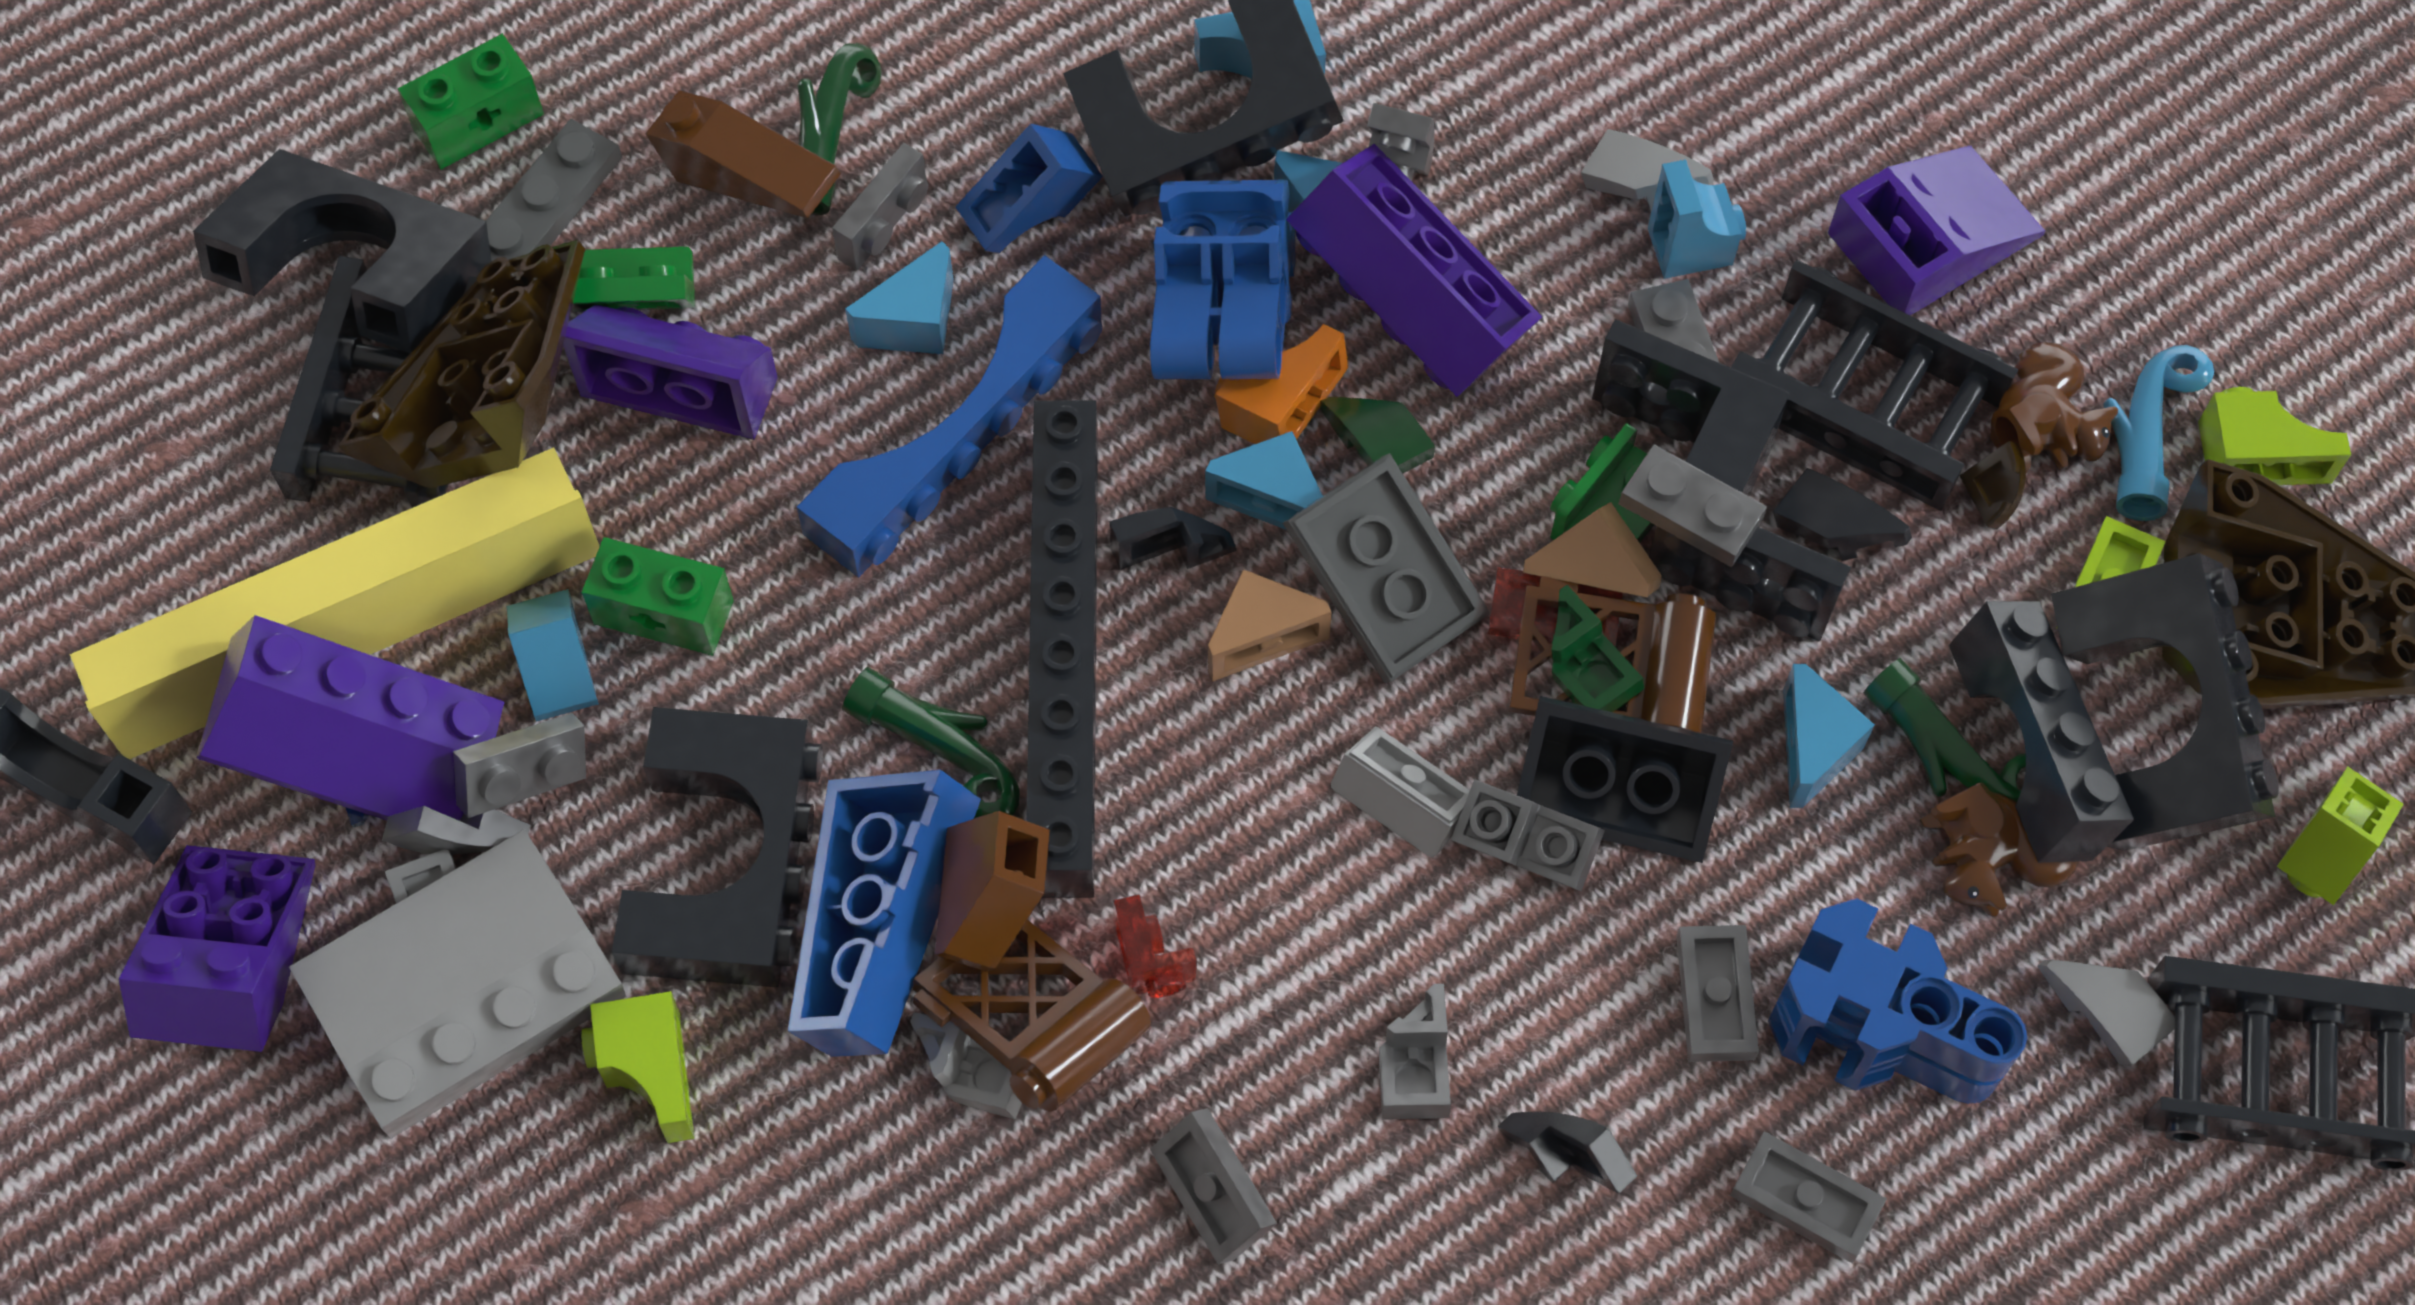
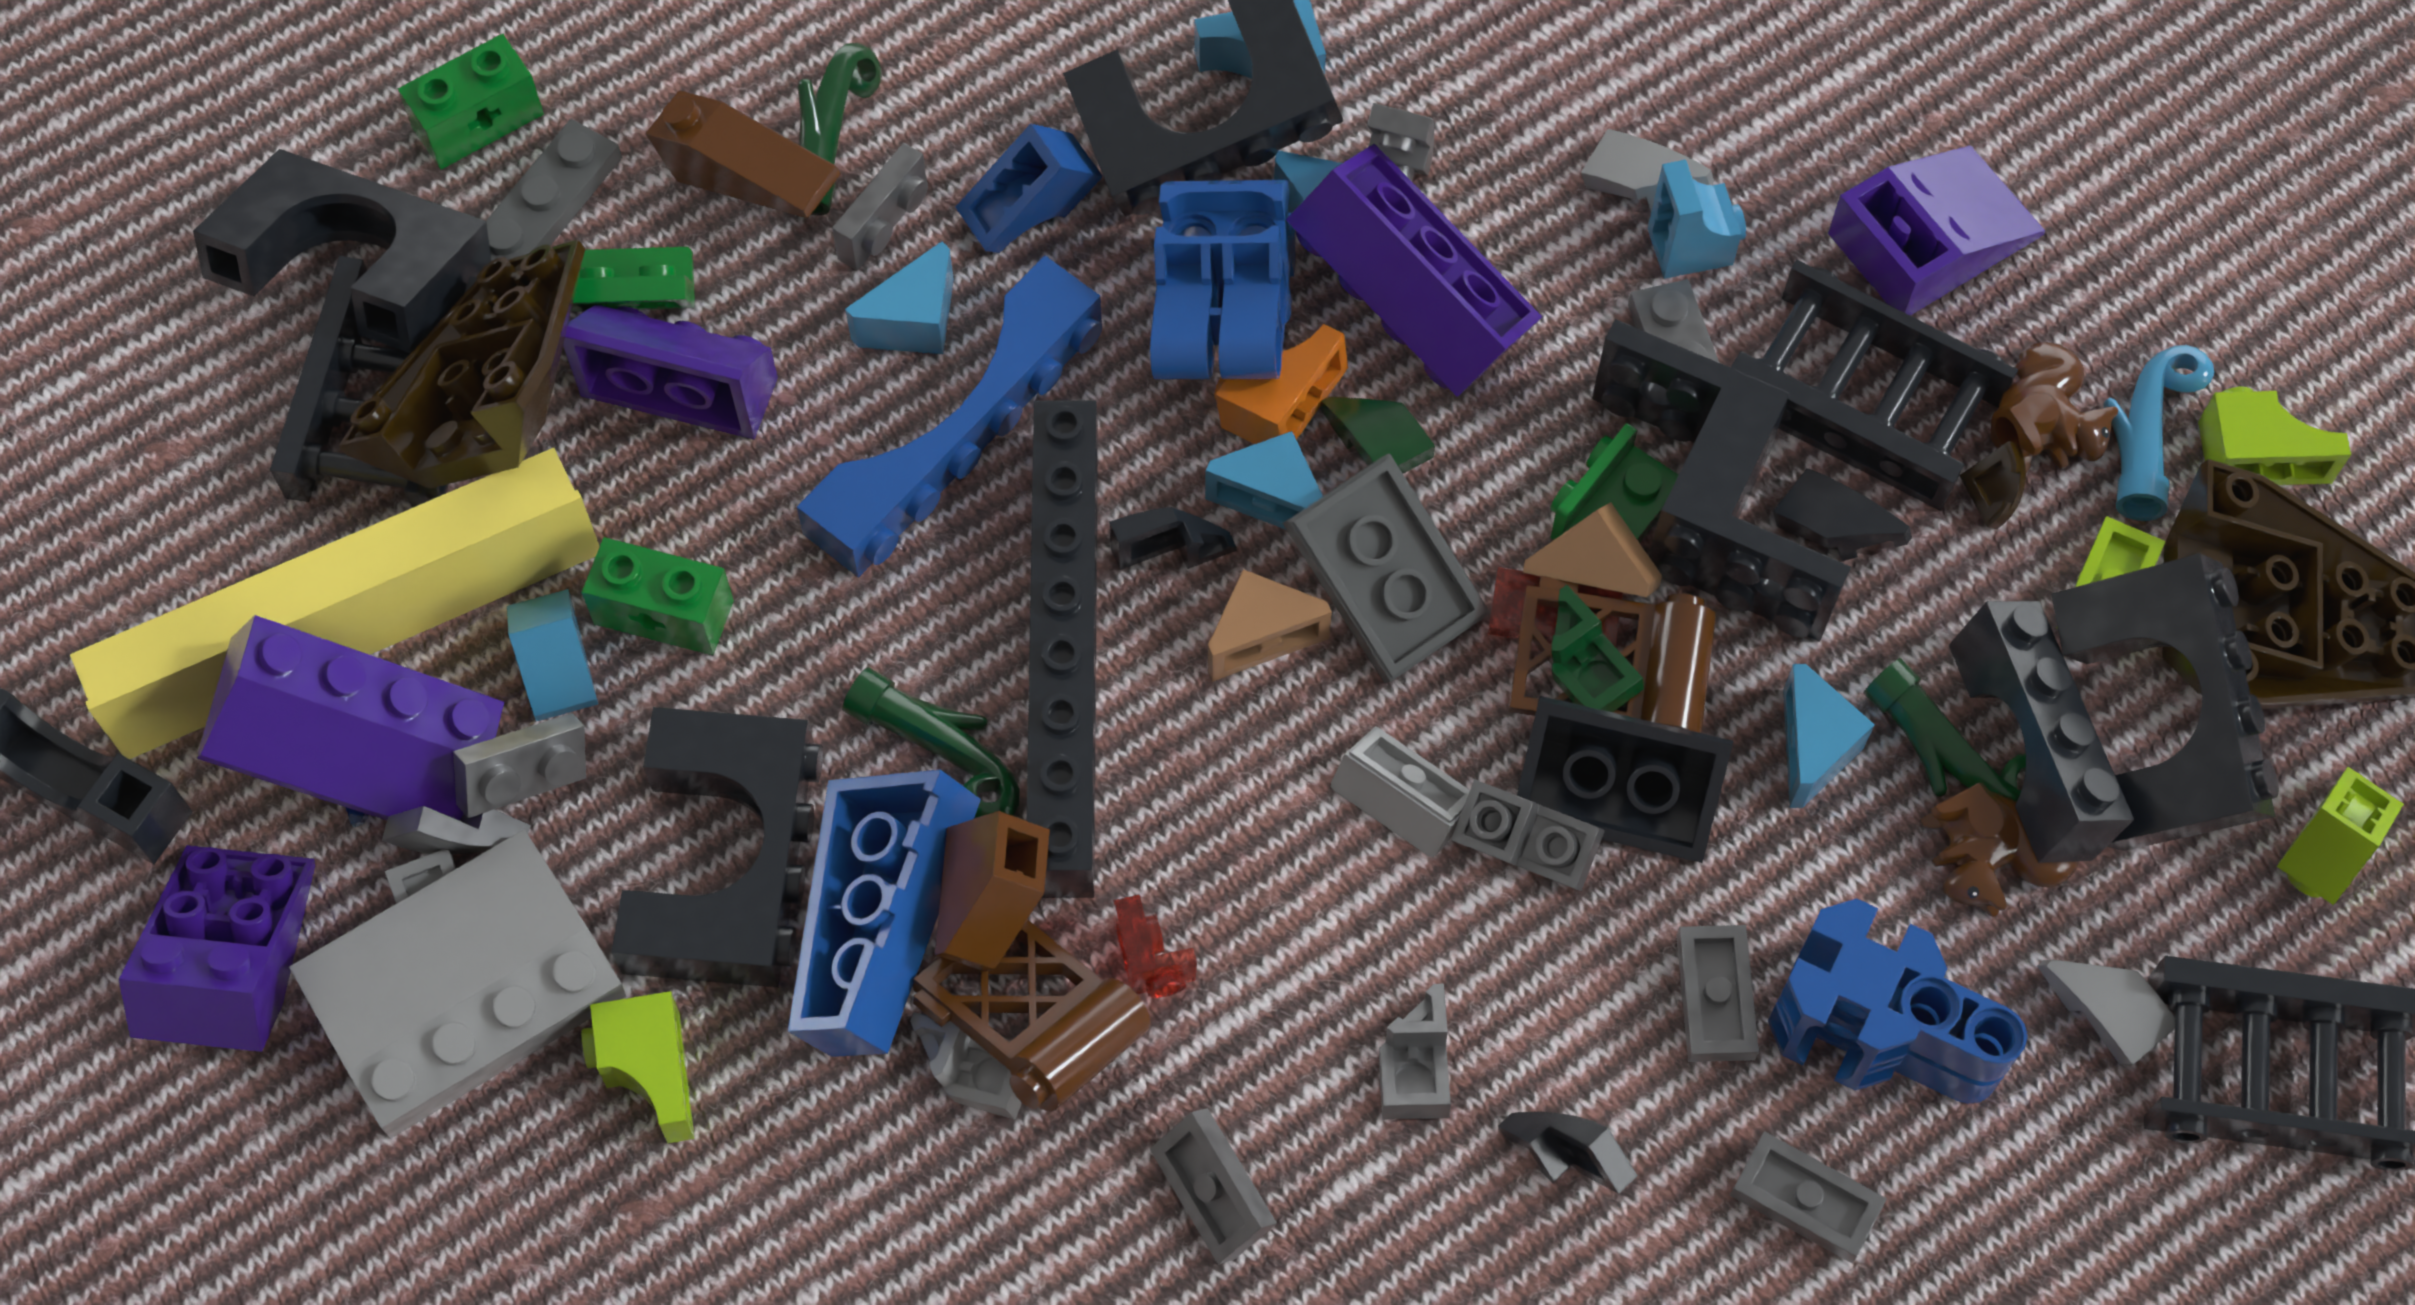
(1692, 505): flat silver plate -> none

